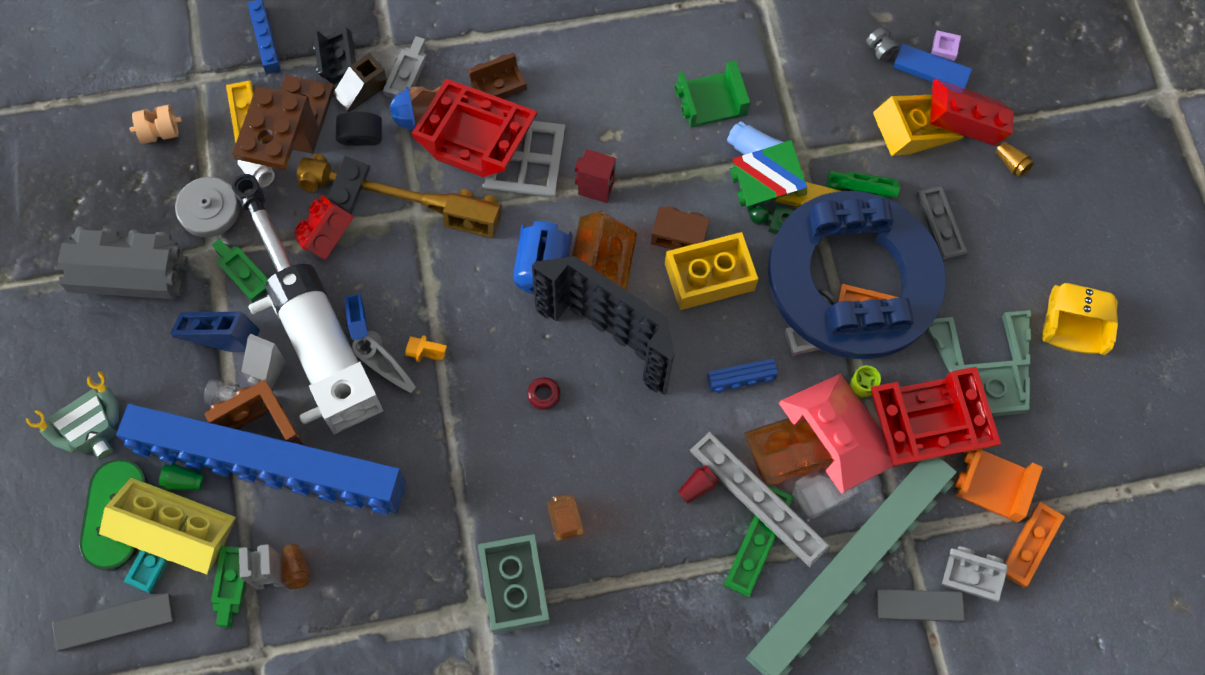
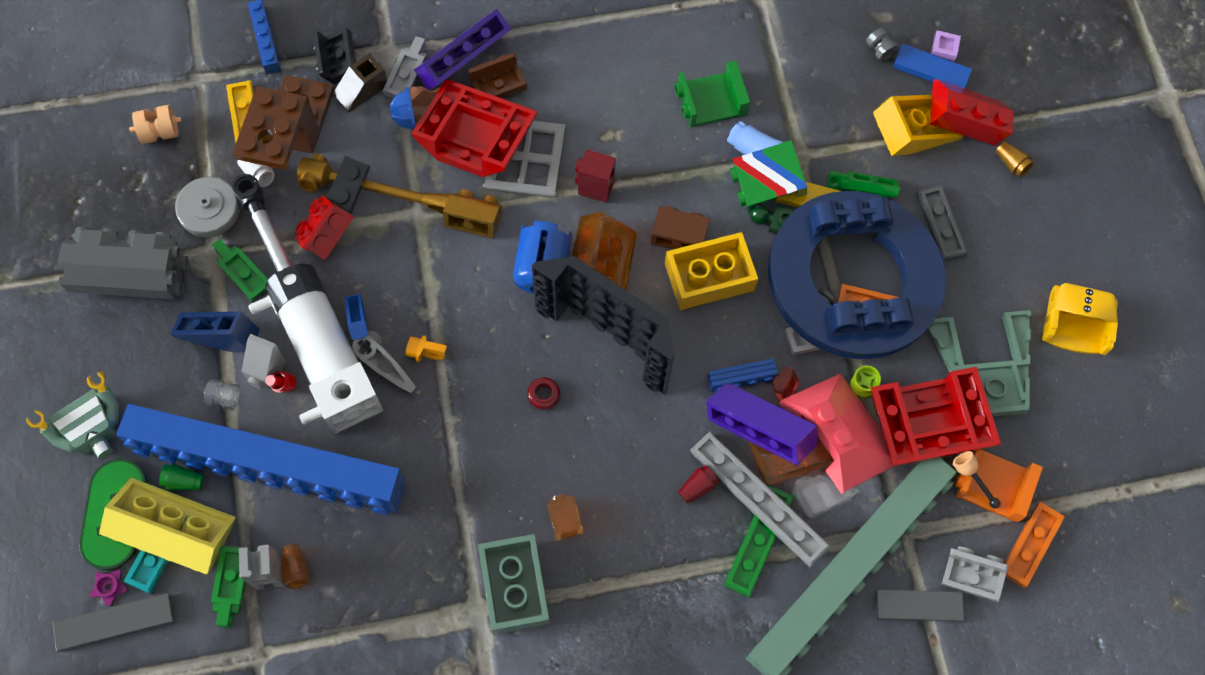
(102, 581): none -> magenta plate
(248, 406): dark orange bracket -> none
(281, 381): none -> red cylinder
(358, 128): black tyre -> none
(462, 49): none -> dark purple brick
(762, 423): none -> dark purple brick
(785, 383): none -> clear red plate
(967, 465): none -> light nougat hinge

